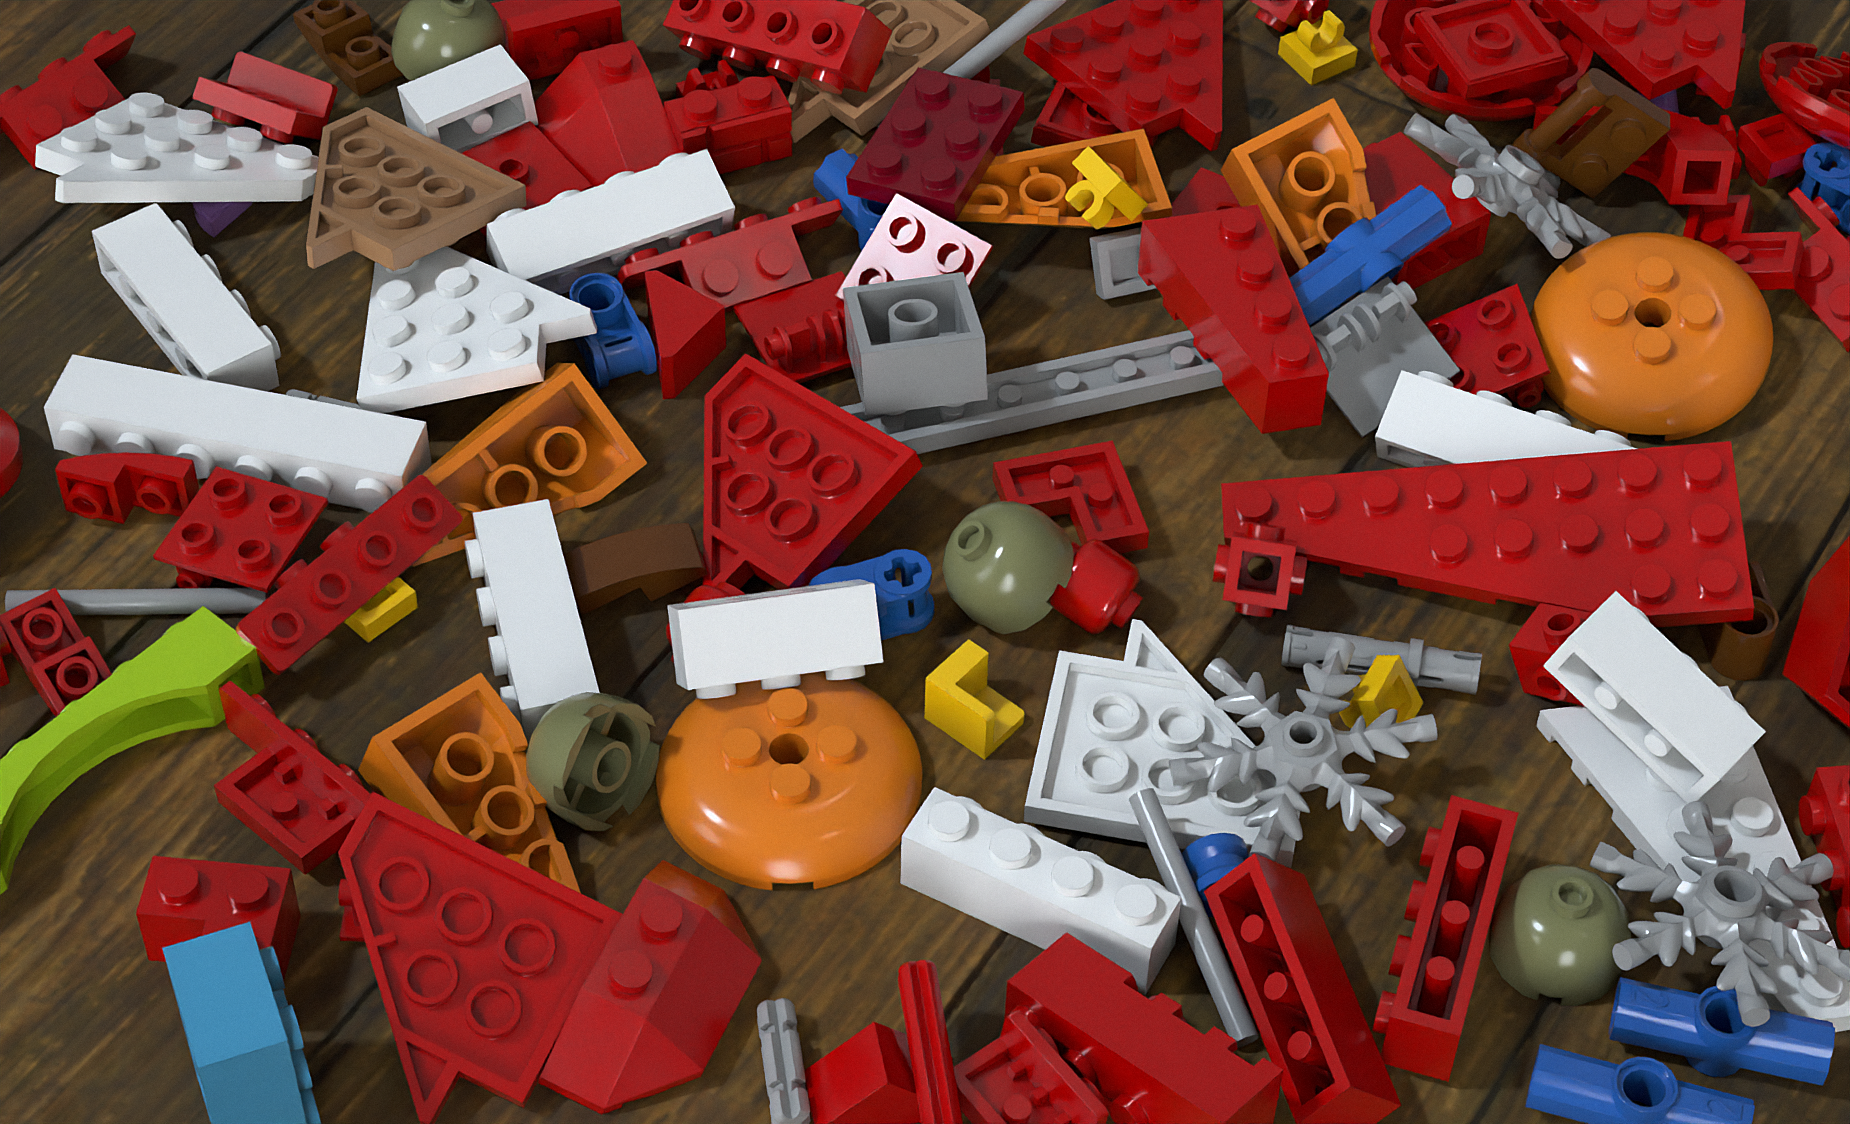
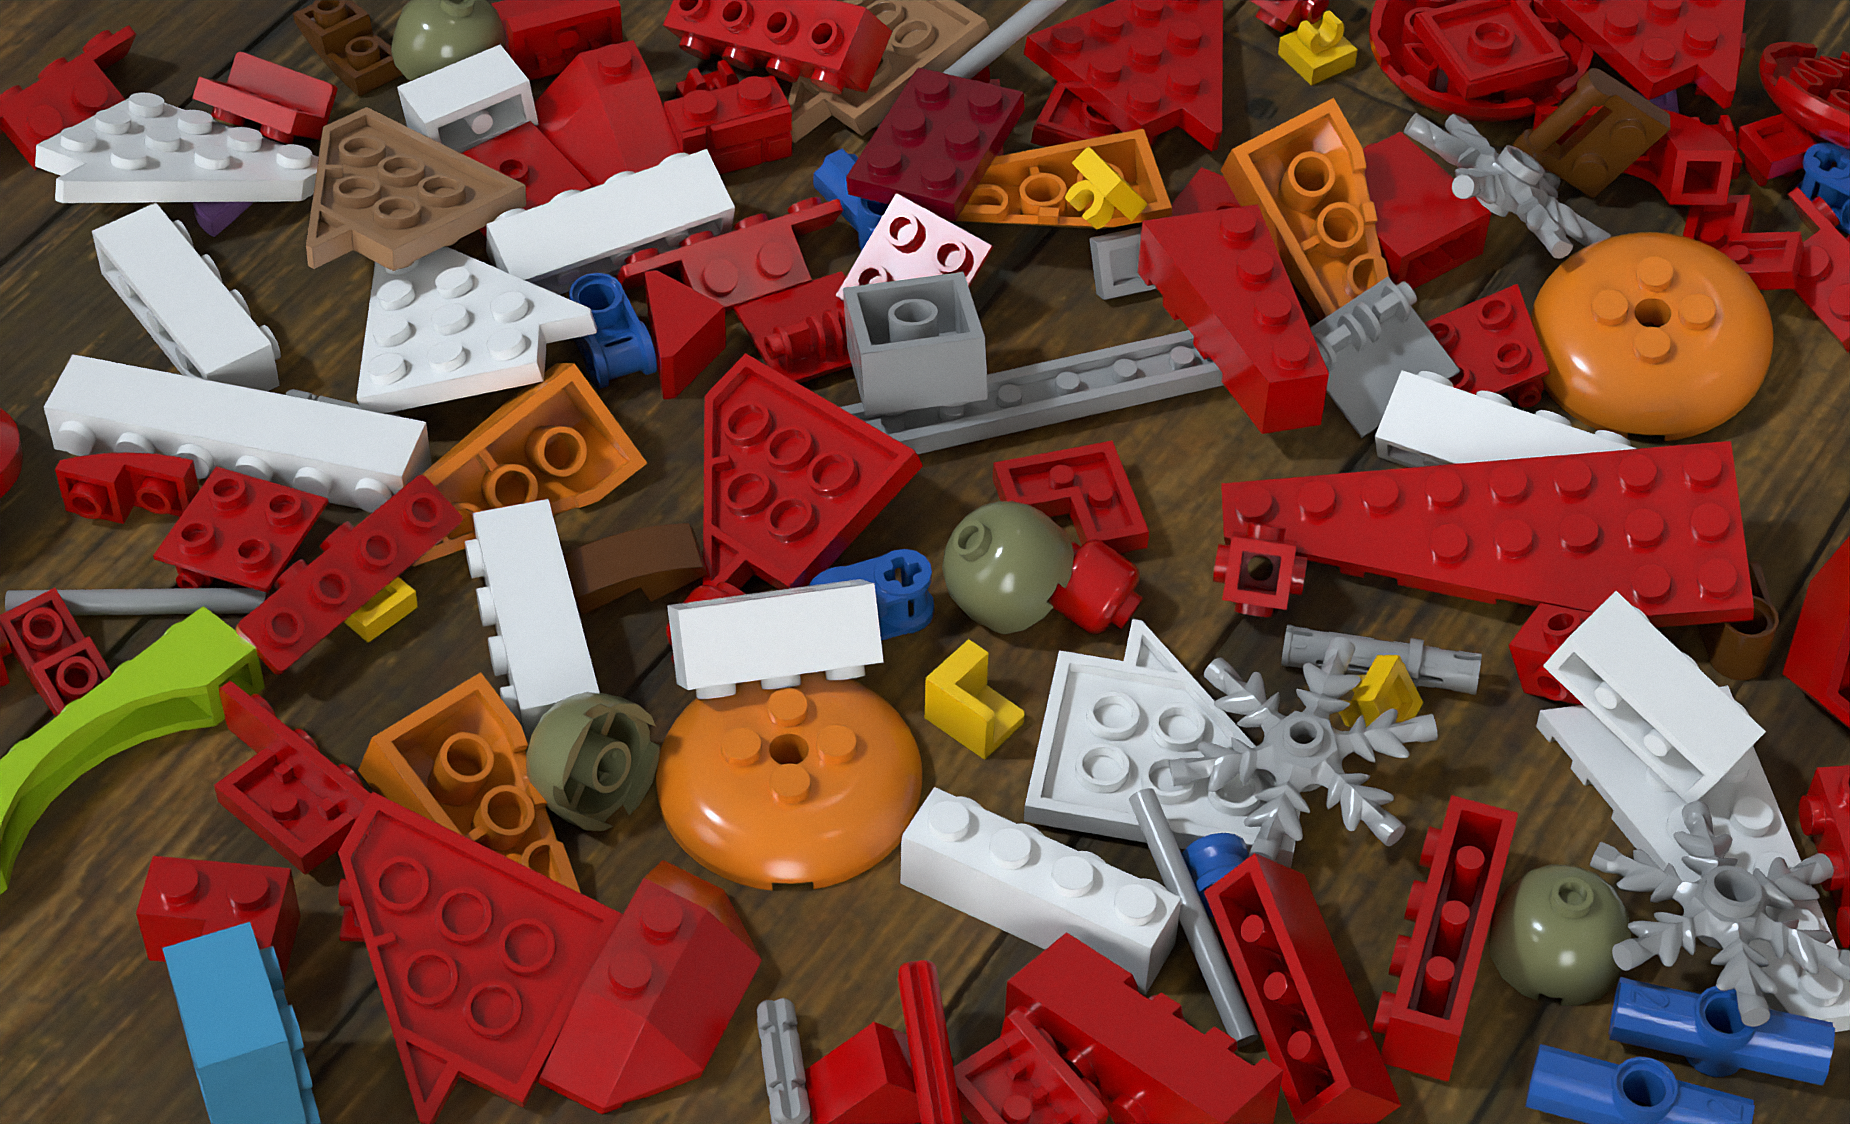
(1369, 253): blue piece -> none

